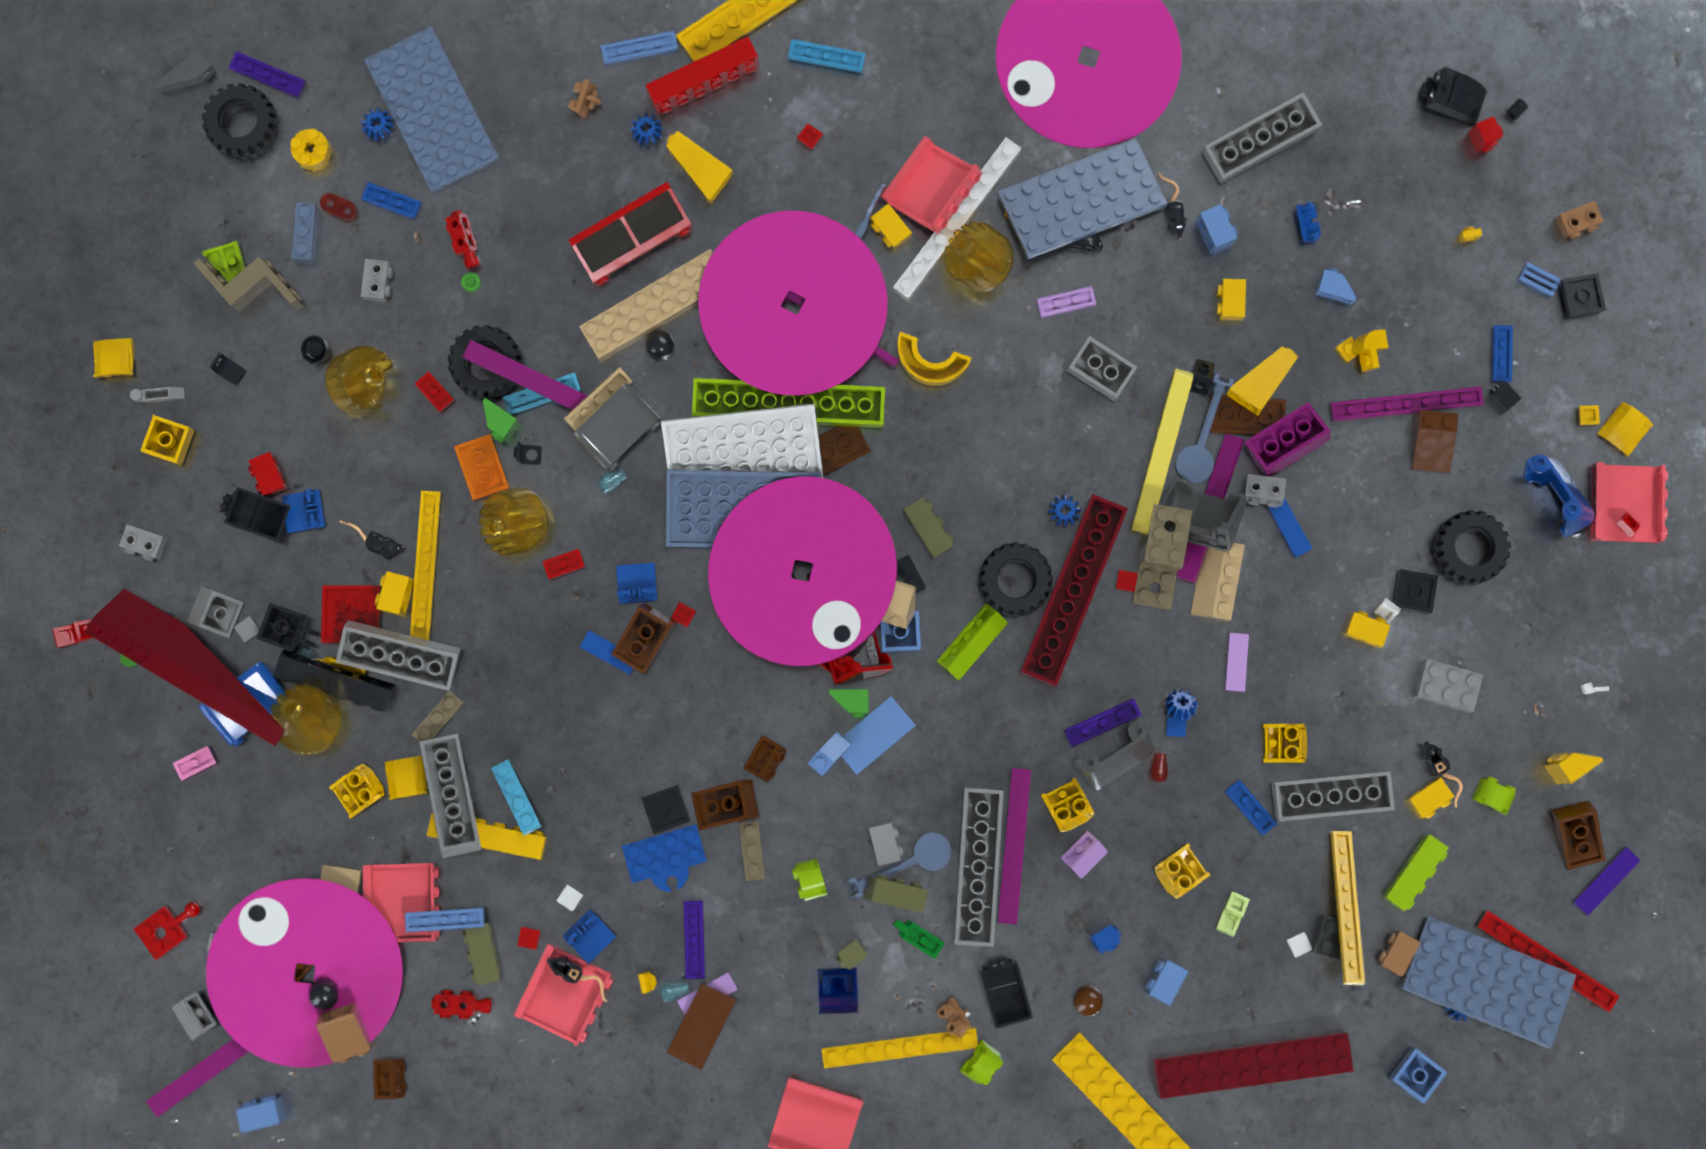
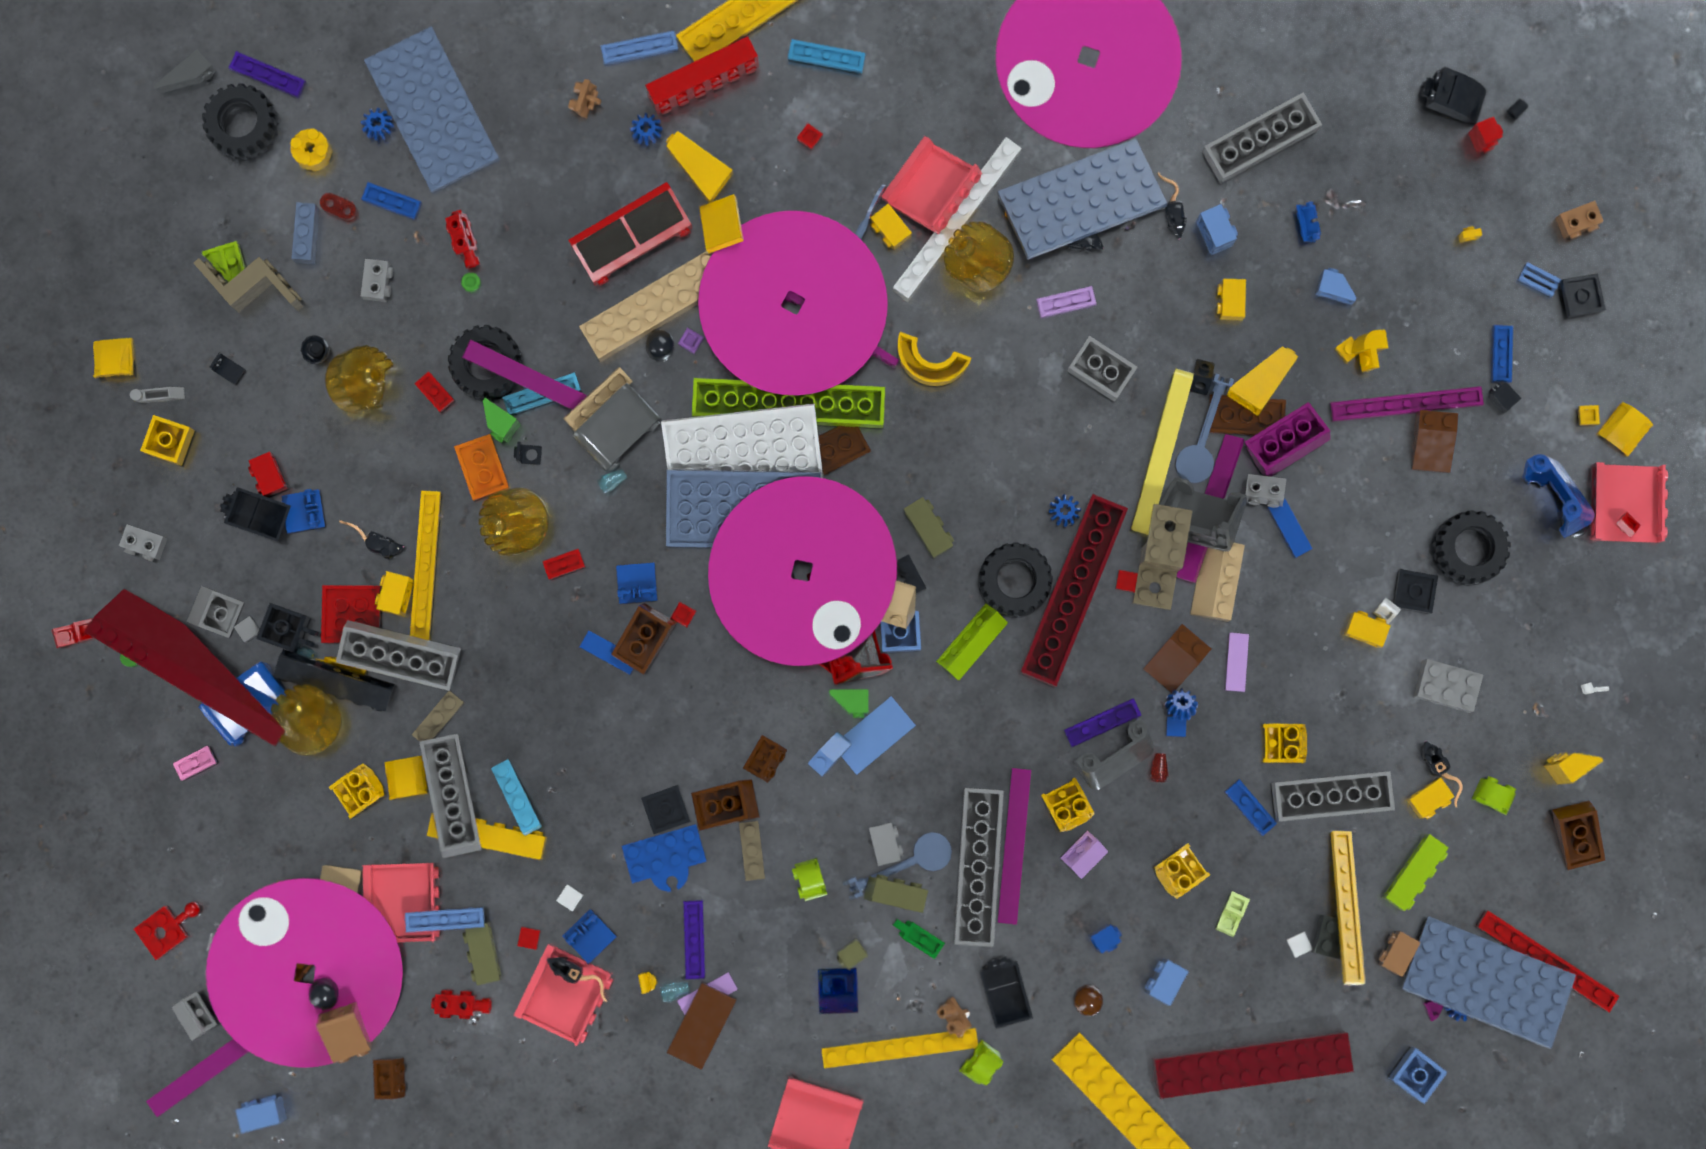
(690, 340): none -> medium lavender tile
(721, 223): none -> yellow tile
(1177, 658): none -> reddish brown slope
(1433, 1009): none -> magenta tile
(1606, 881): dark purple tile -> none

